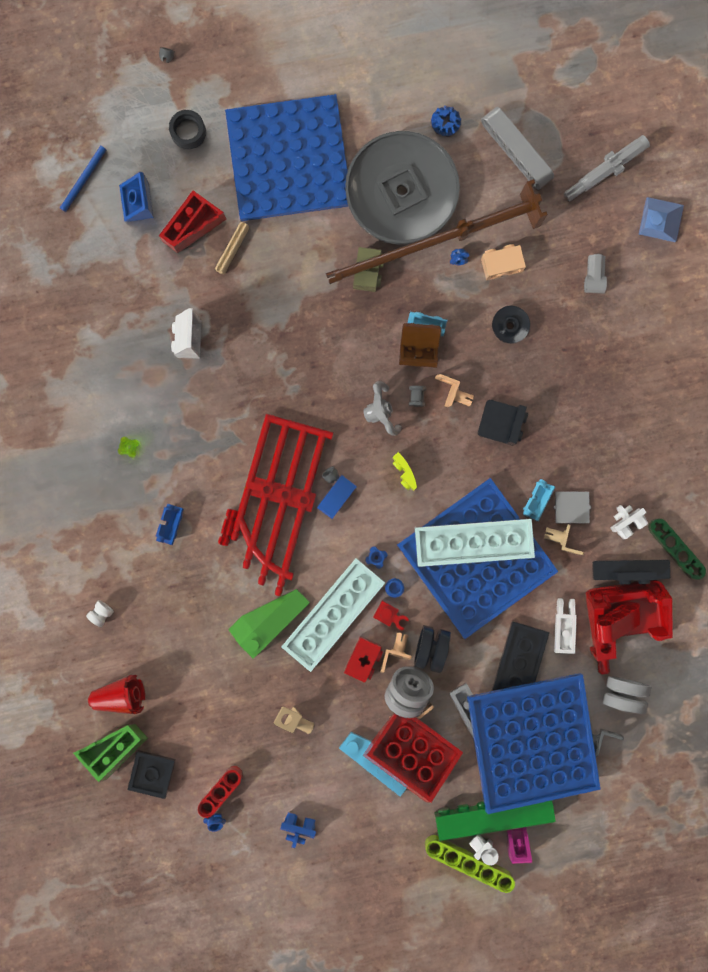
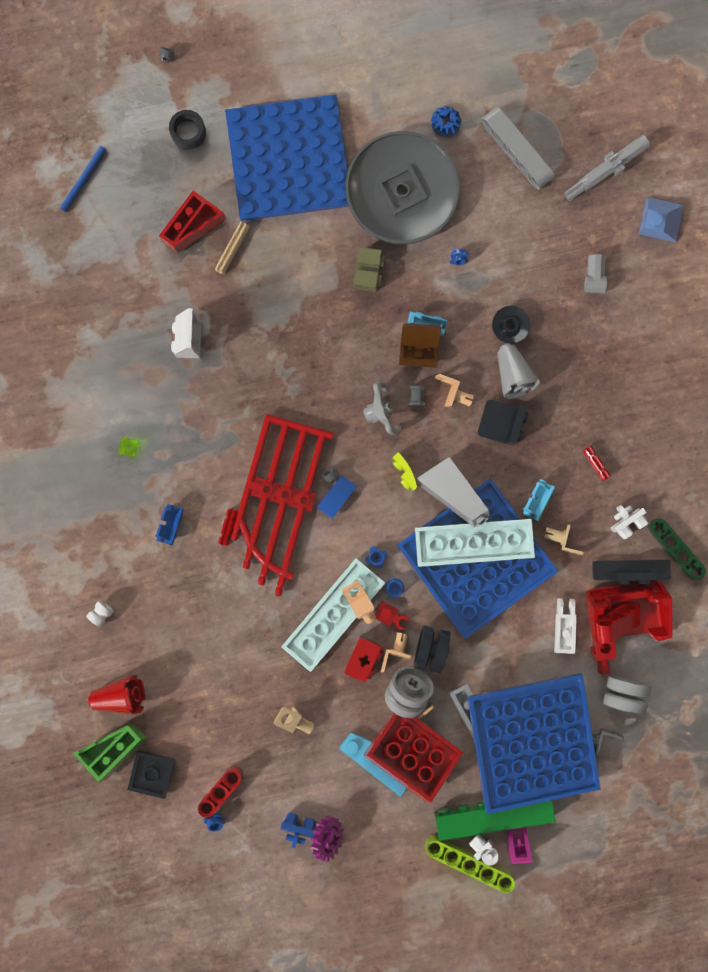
(136, 198): blue slope -> none
(263, 624): bright green wedge -> none
(327, 838): none -> magenta gear
(360, 602): none -> light nougat bracket
(454, 491): none -> light grey slope
(503, 262): light nougat brick -> none
(515, 372): none -> light grey cone
(520, 656): black tile -> none
(529, 205): reddish brown piece -> none
(572, 507): light grey piece -> none
(596, 463): none -> red axle

